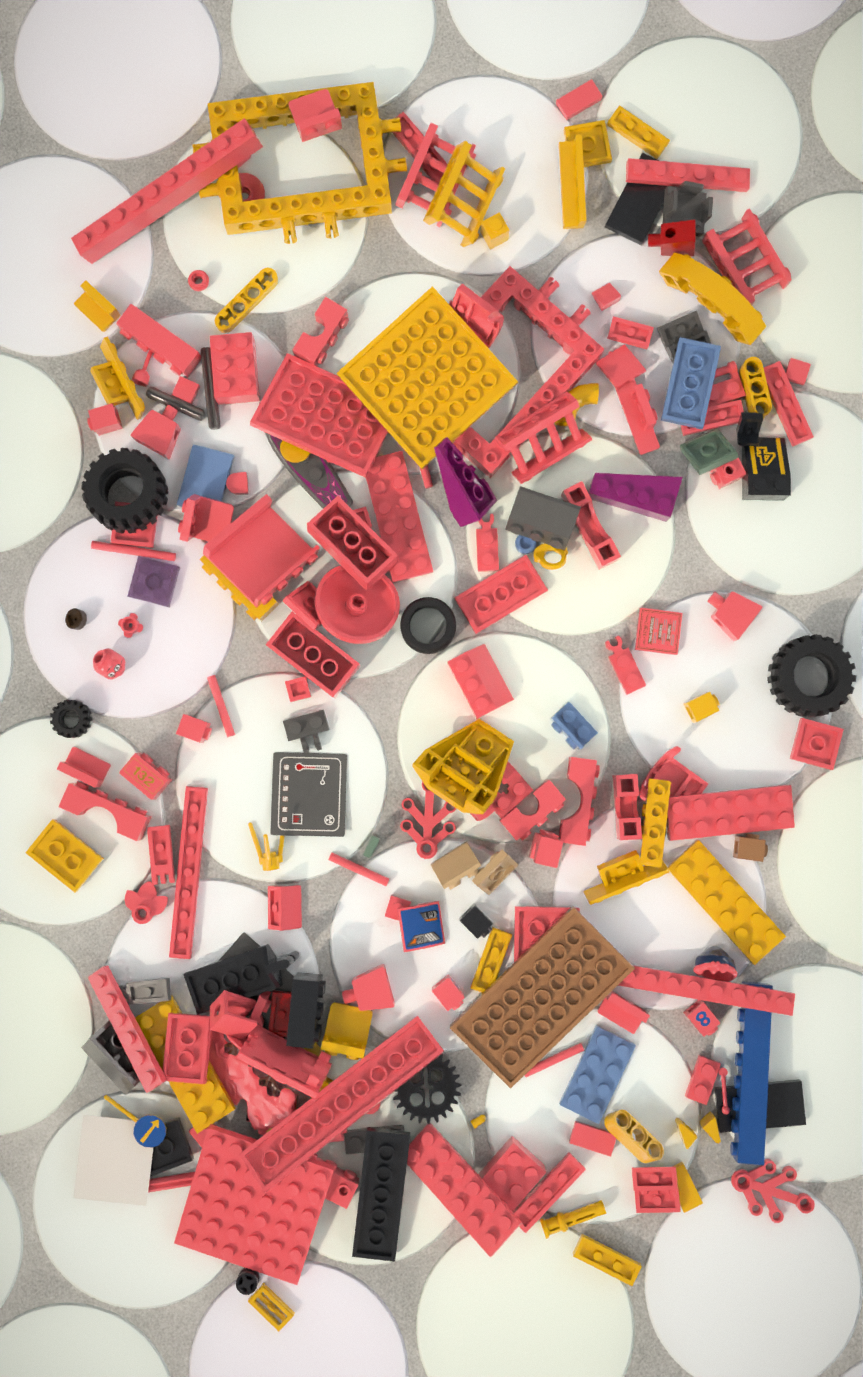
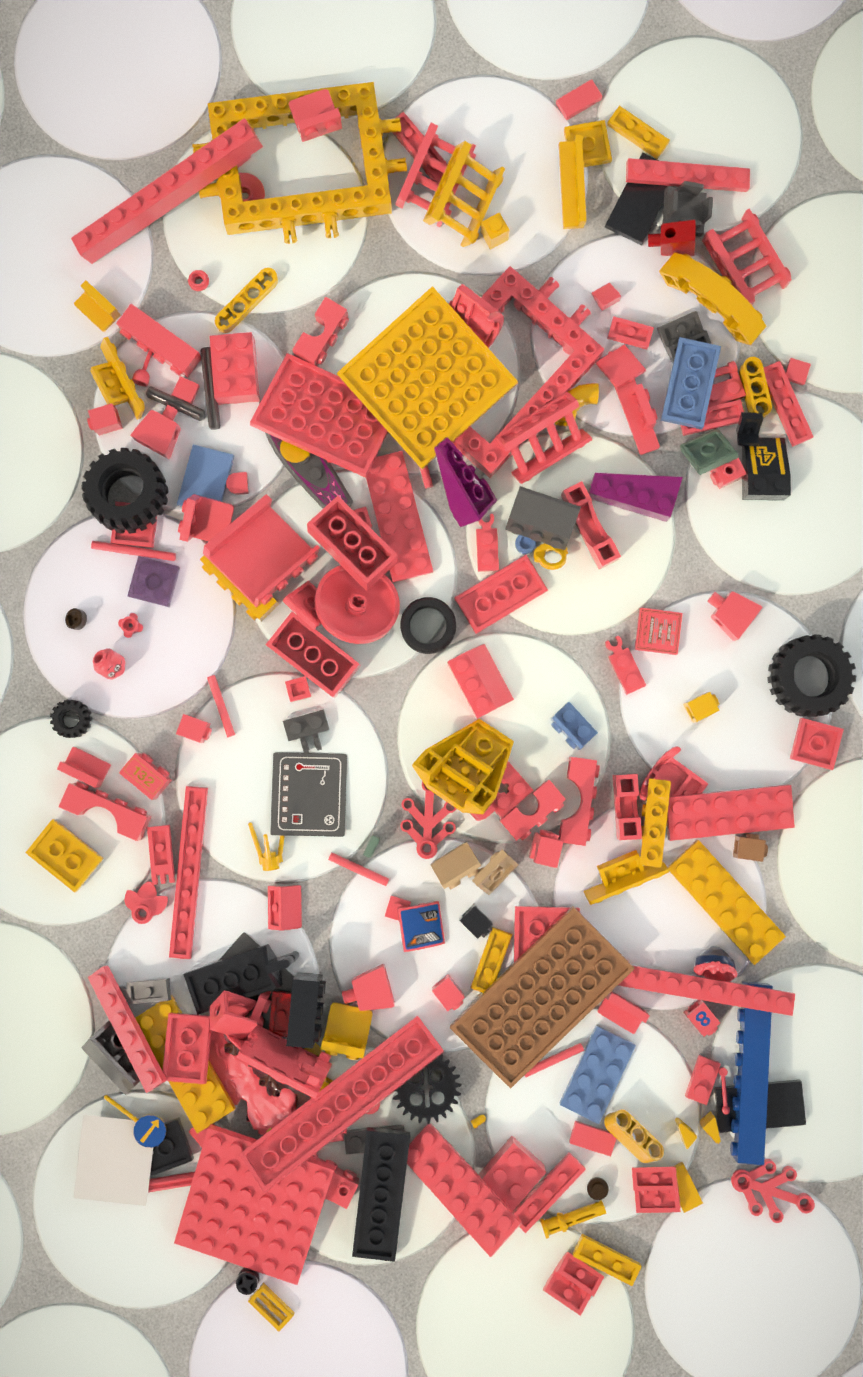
(573, 1283): none -> coral slope
(597, 1188): none -> dark brown plate

